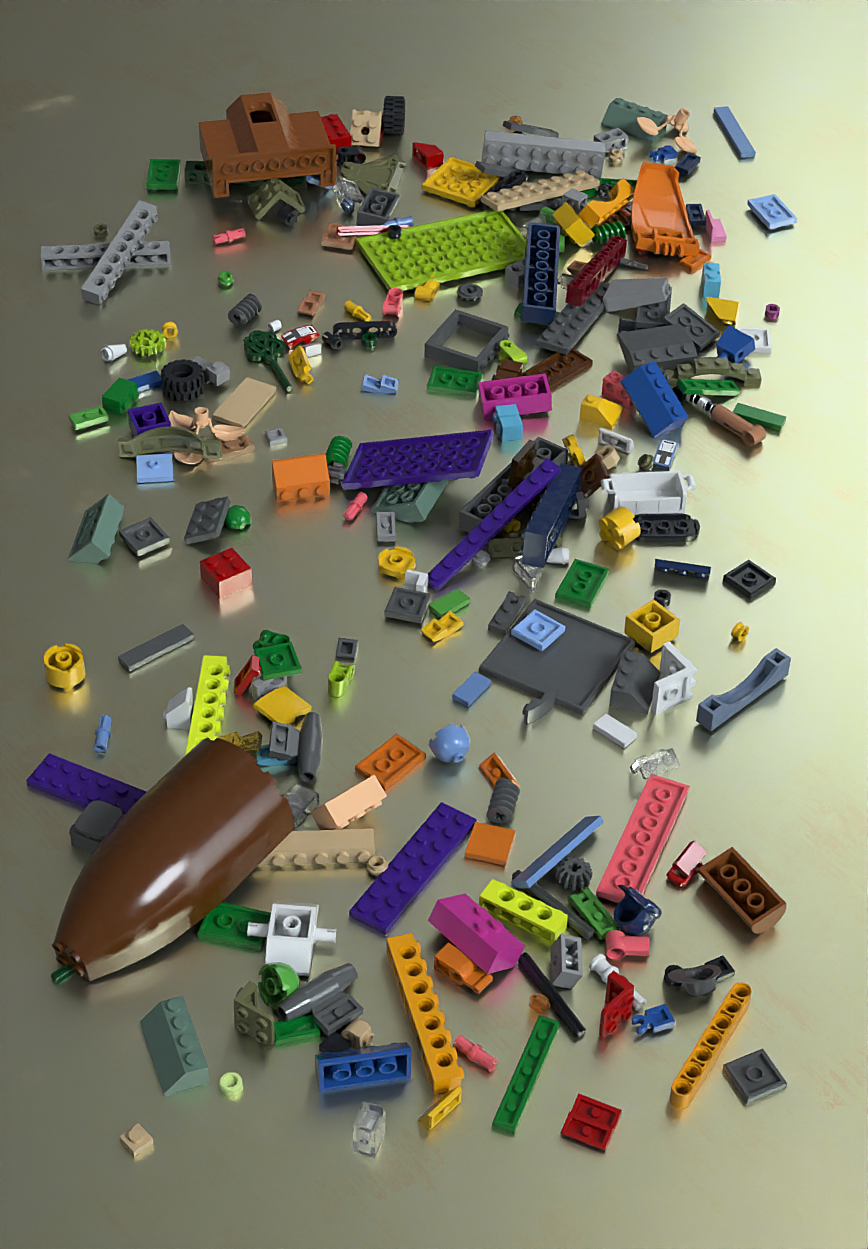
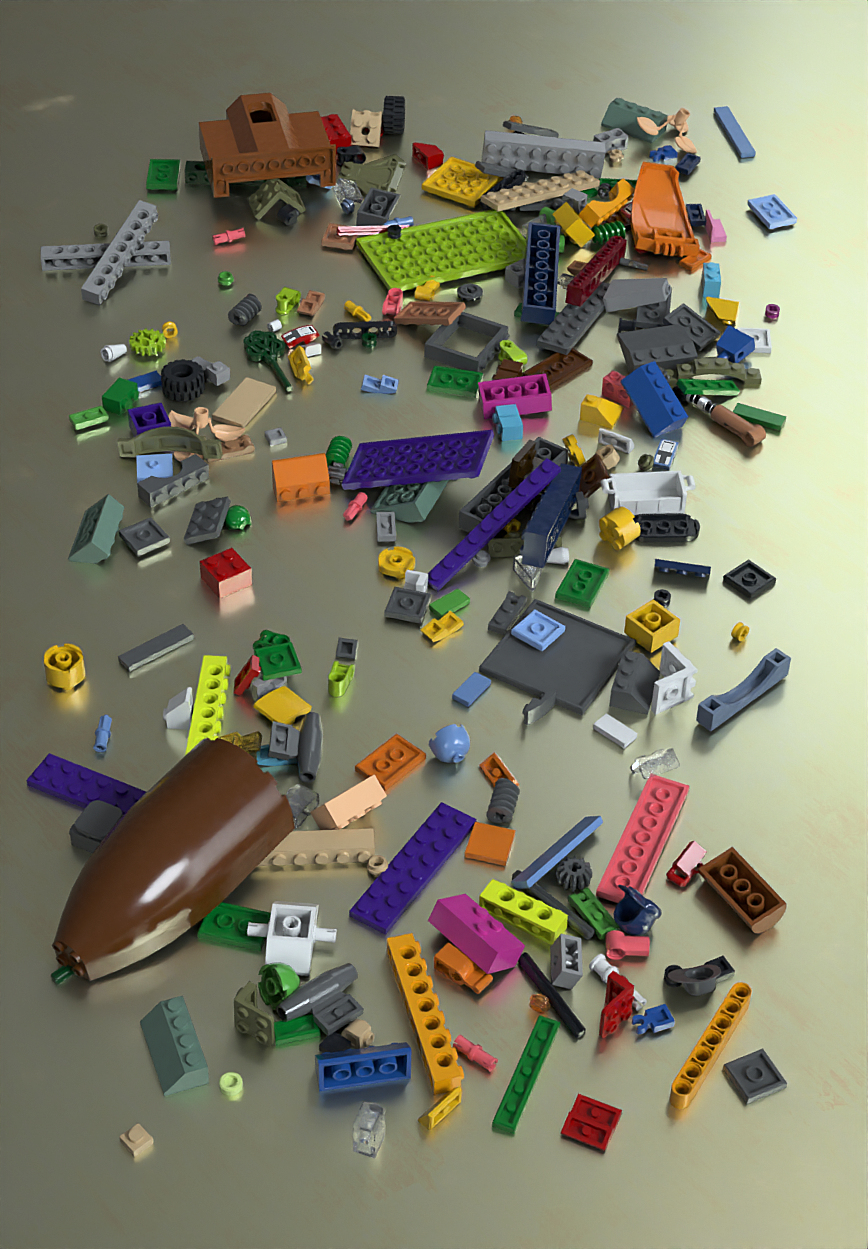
(156, 490): none -> dark grey arch
(287, 300): none -> lime piece
(429, 313): none -> nougat plate

